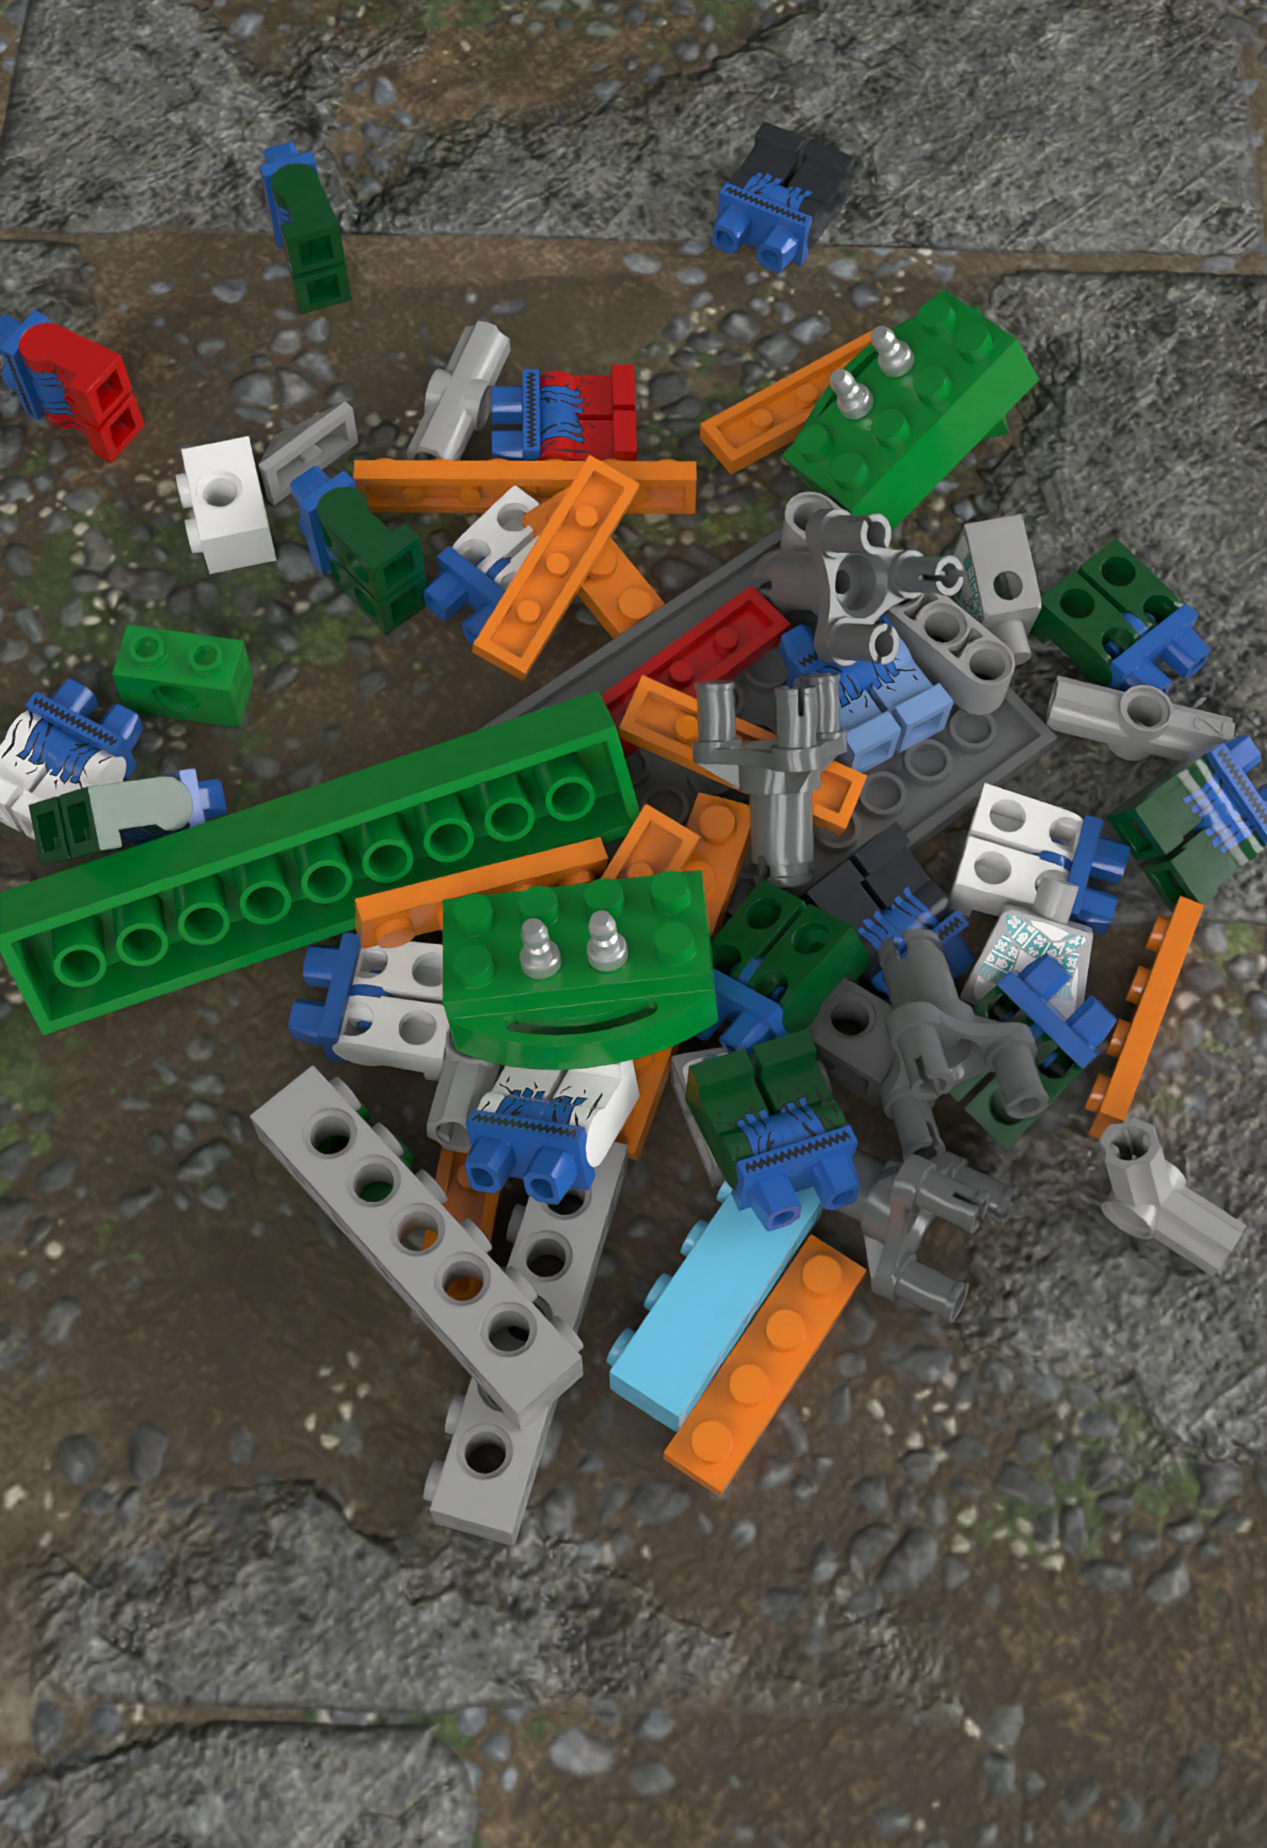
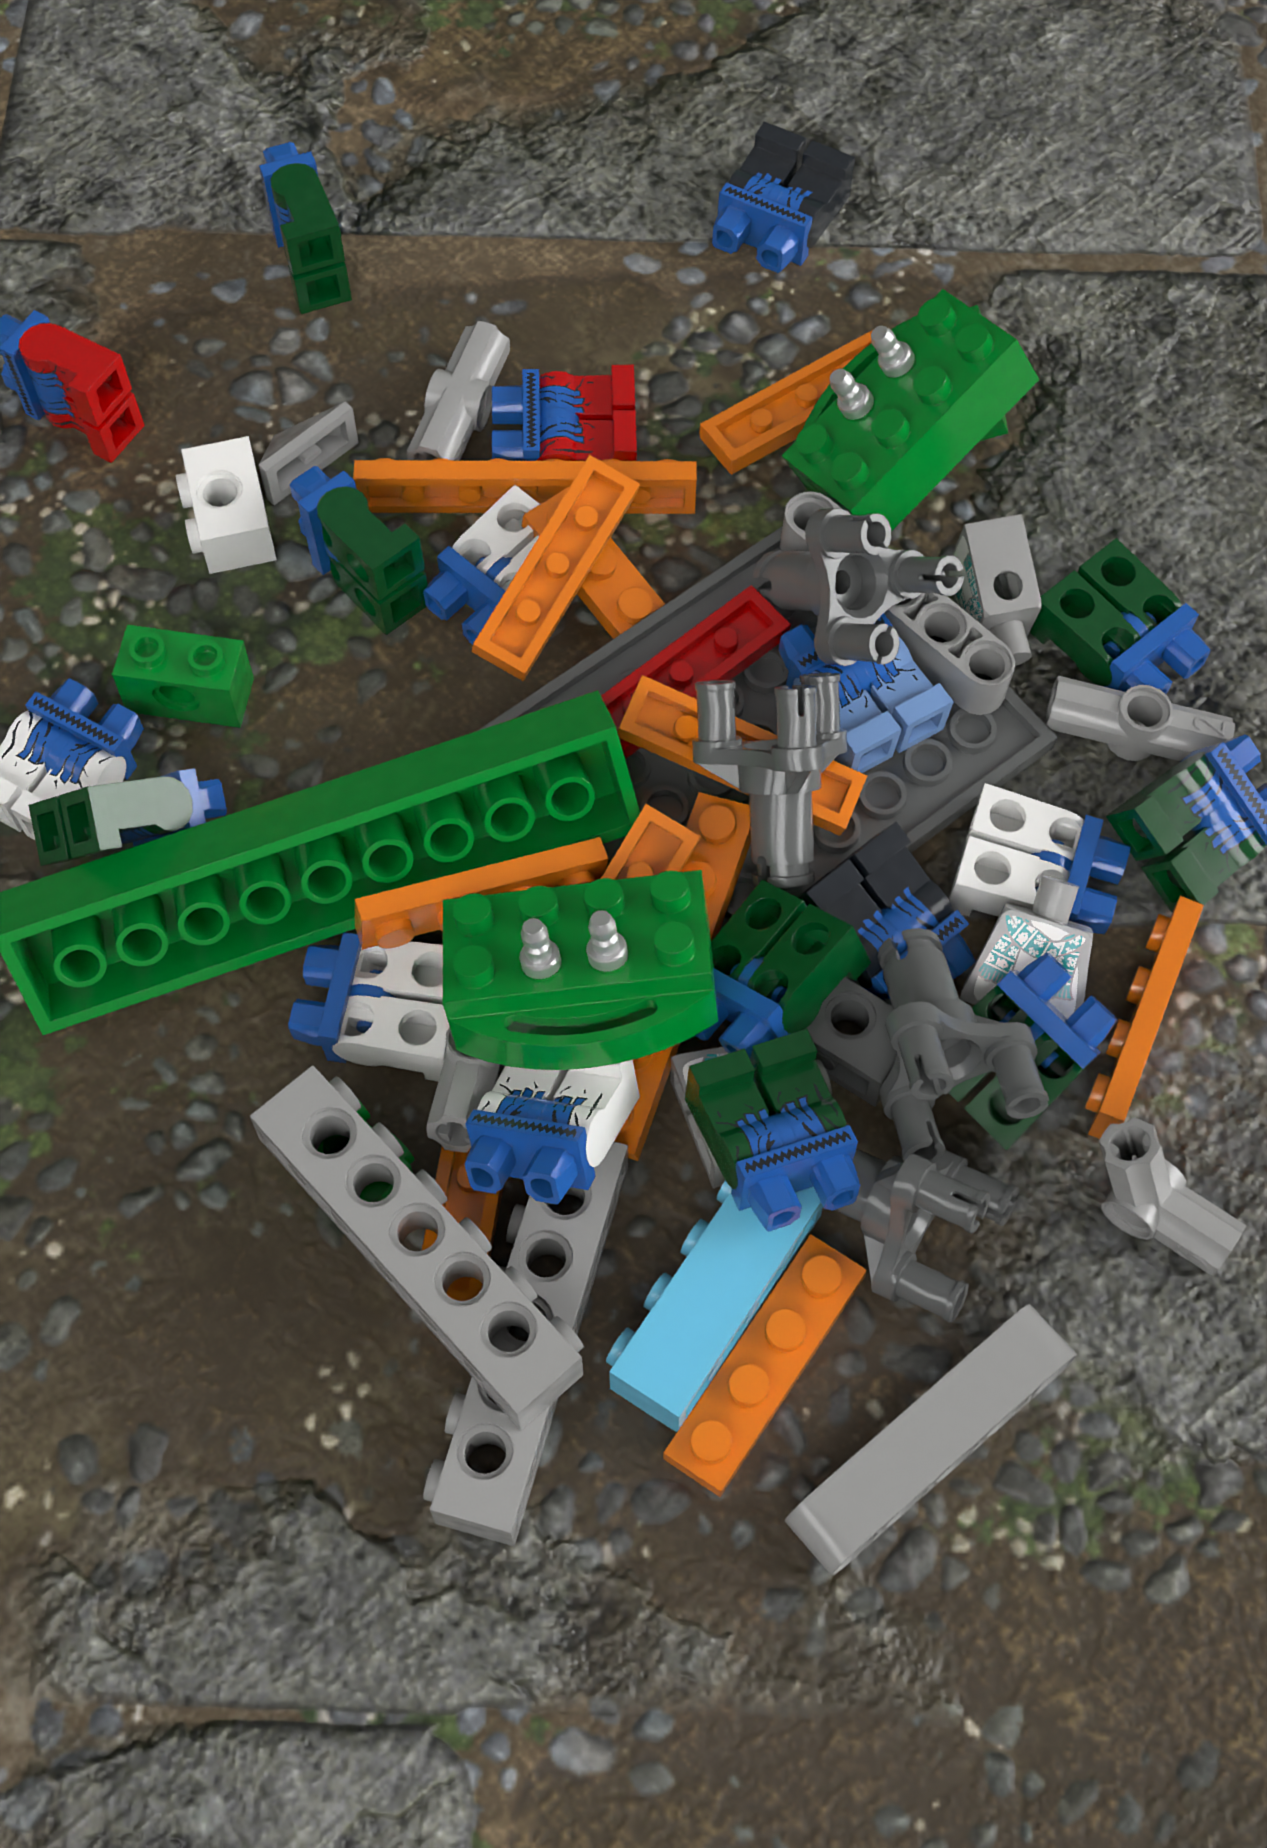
(929, 1439): none -> light grey beam

